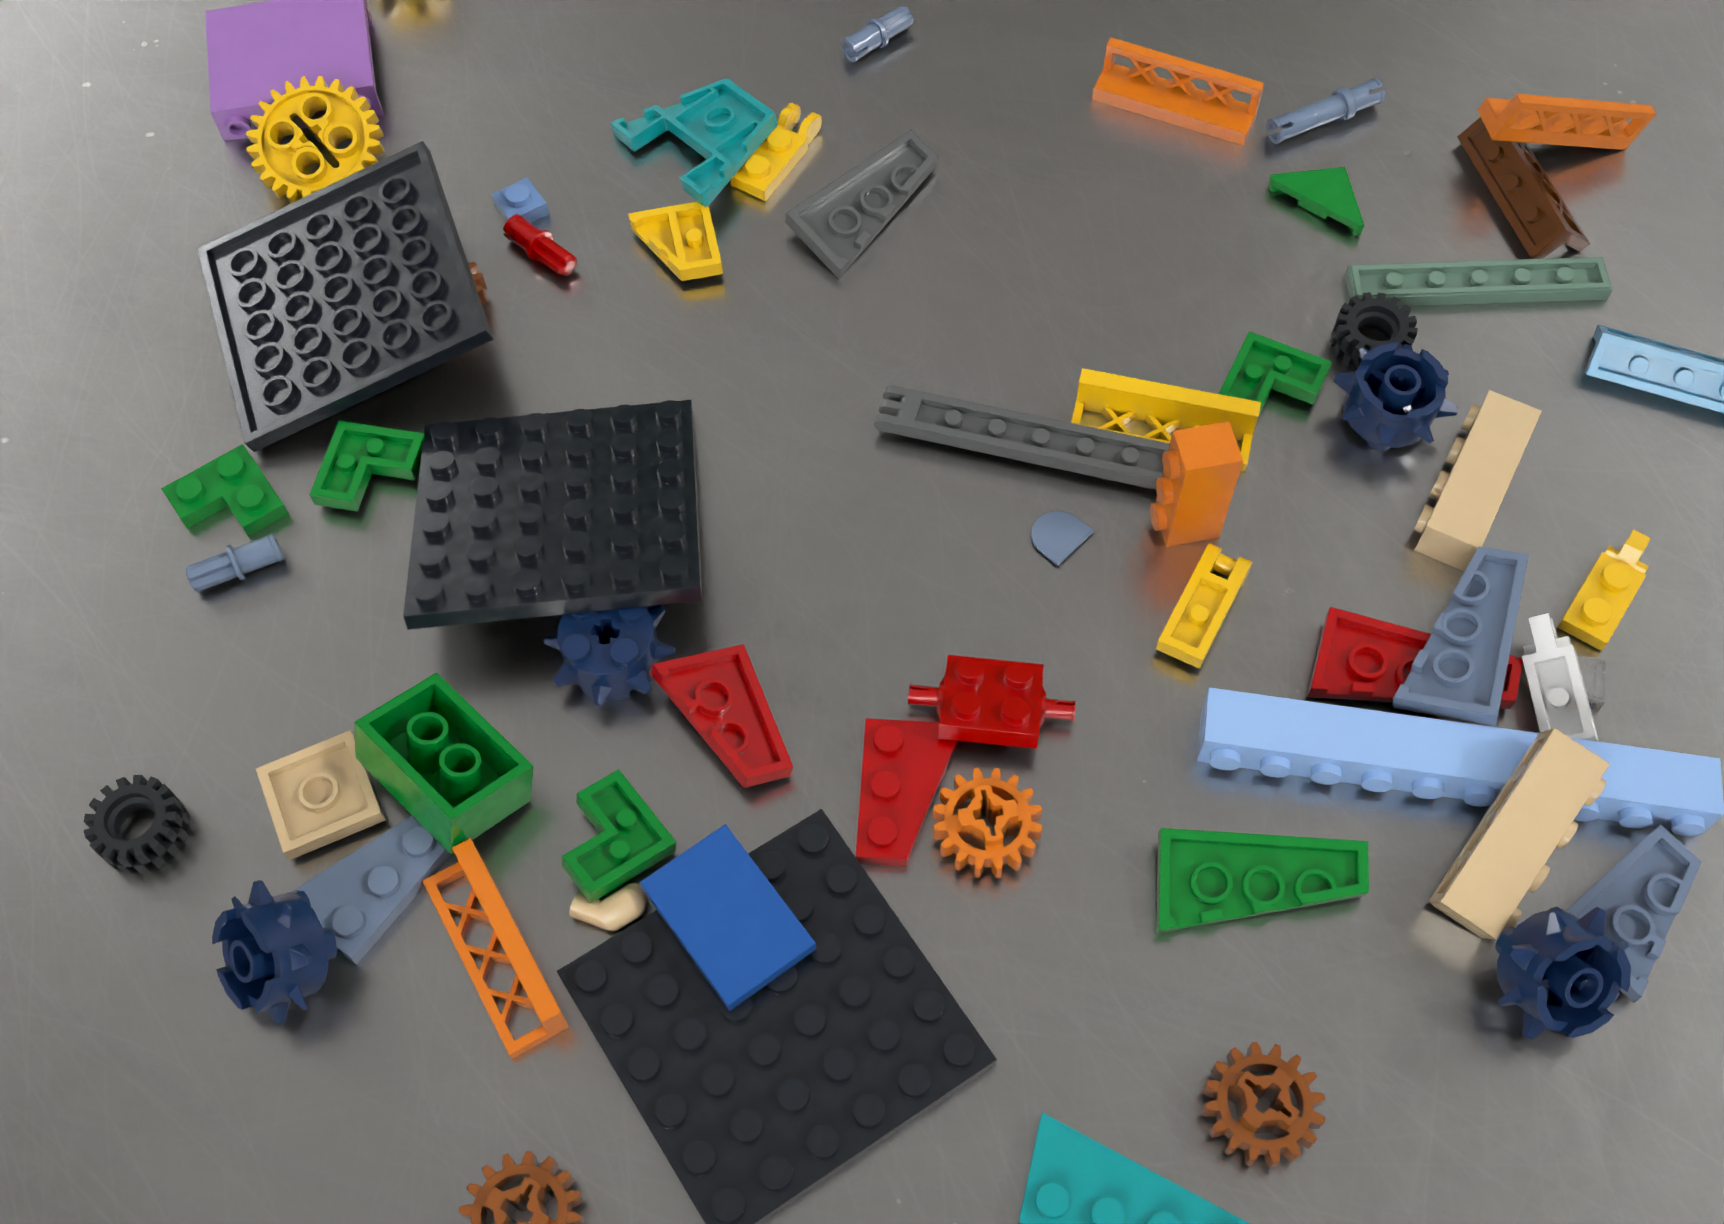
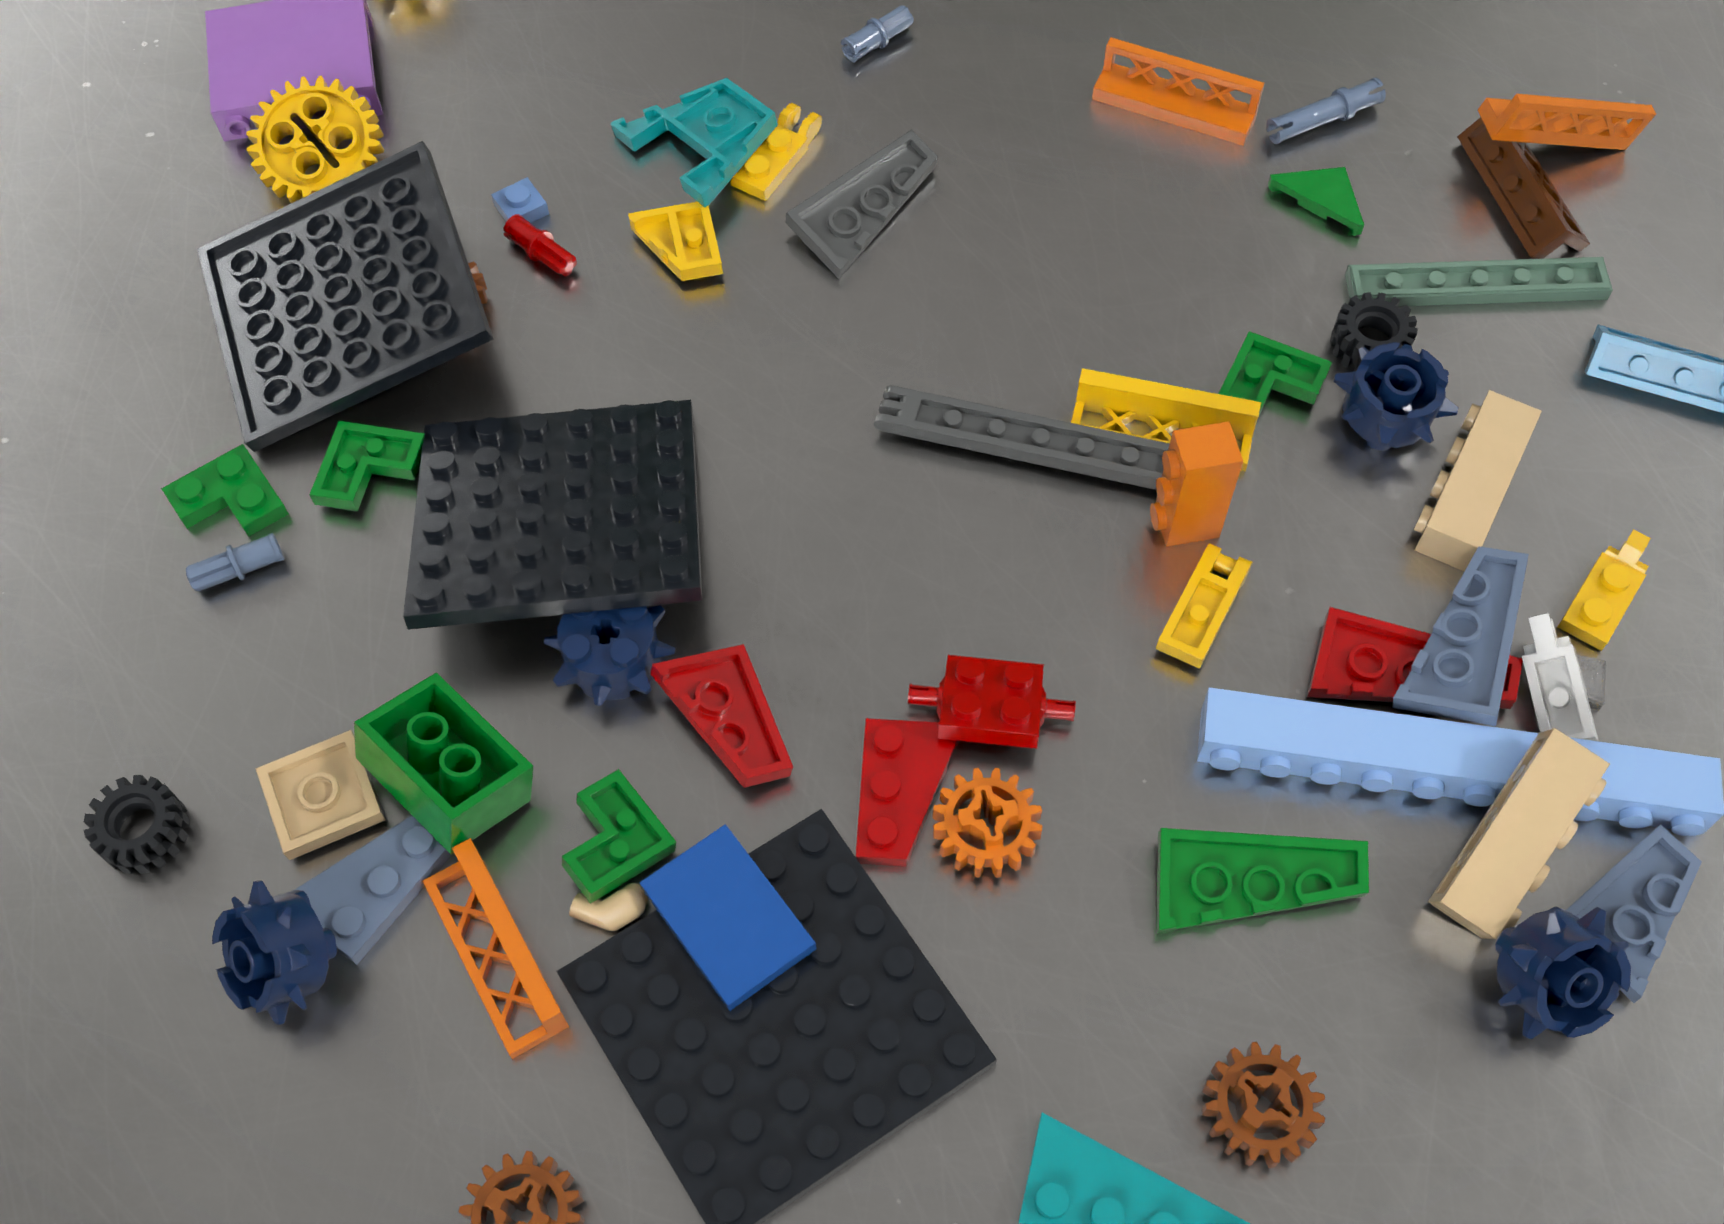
(1059, 534): sand blue piece -> none

